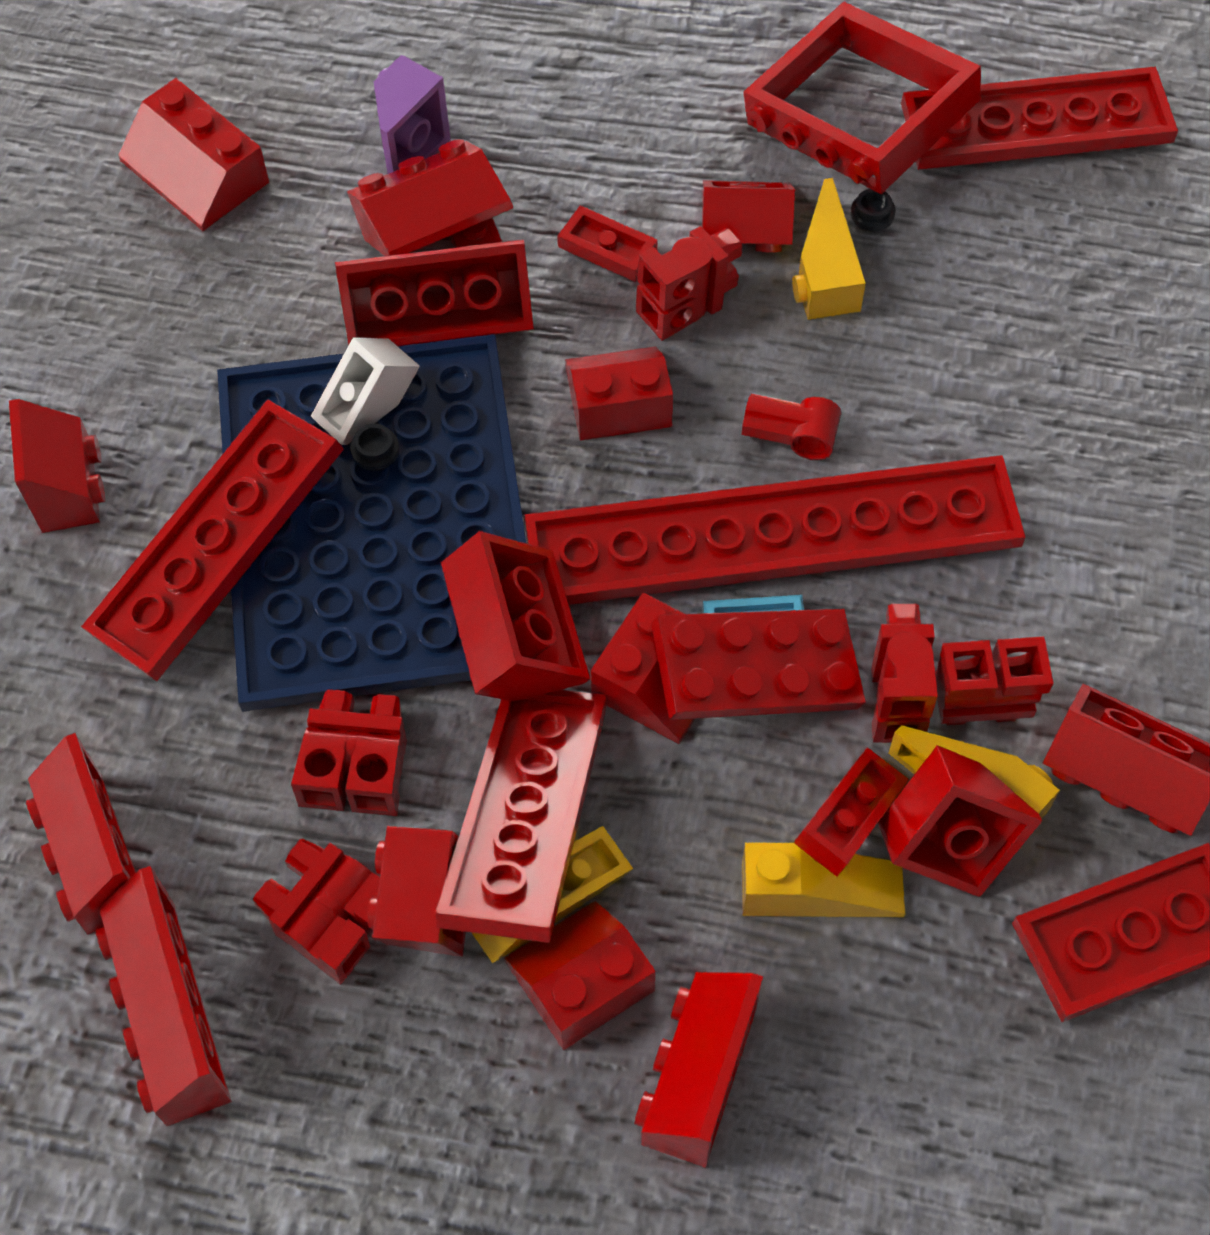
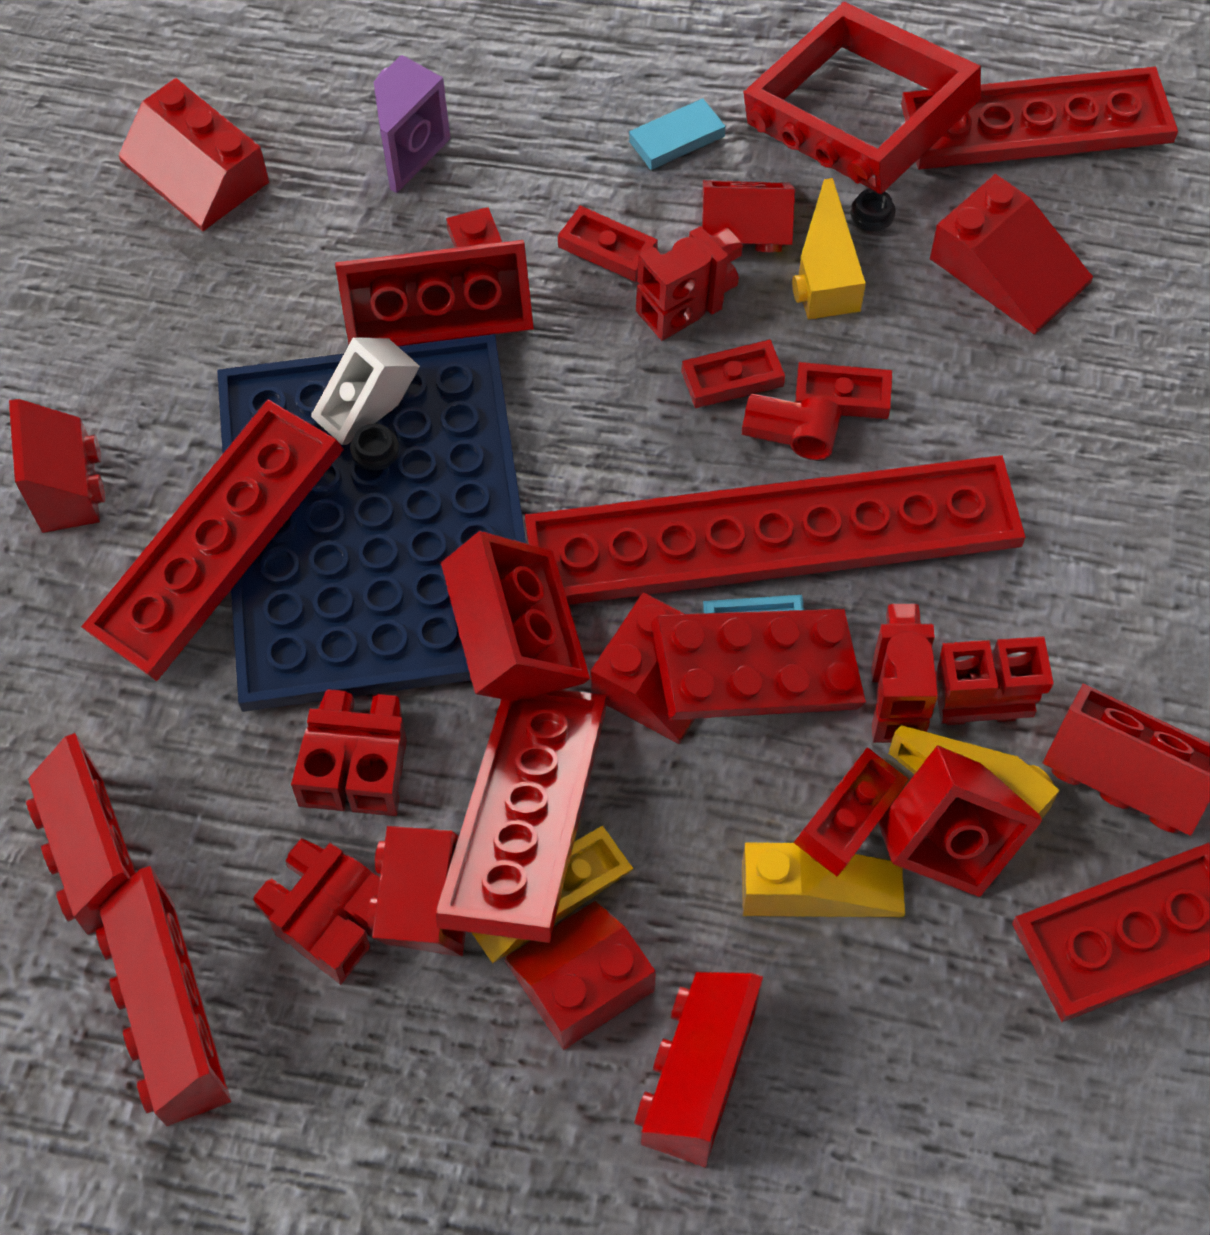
(428, 199): red slope -> none
(620, 392): red slope -> none
(677, 134): none -> medium azure tile
(733, 373): none -> red plate
(854, 389): none -> red plate
(1009, 254): none -> red slope

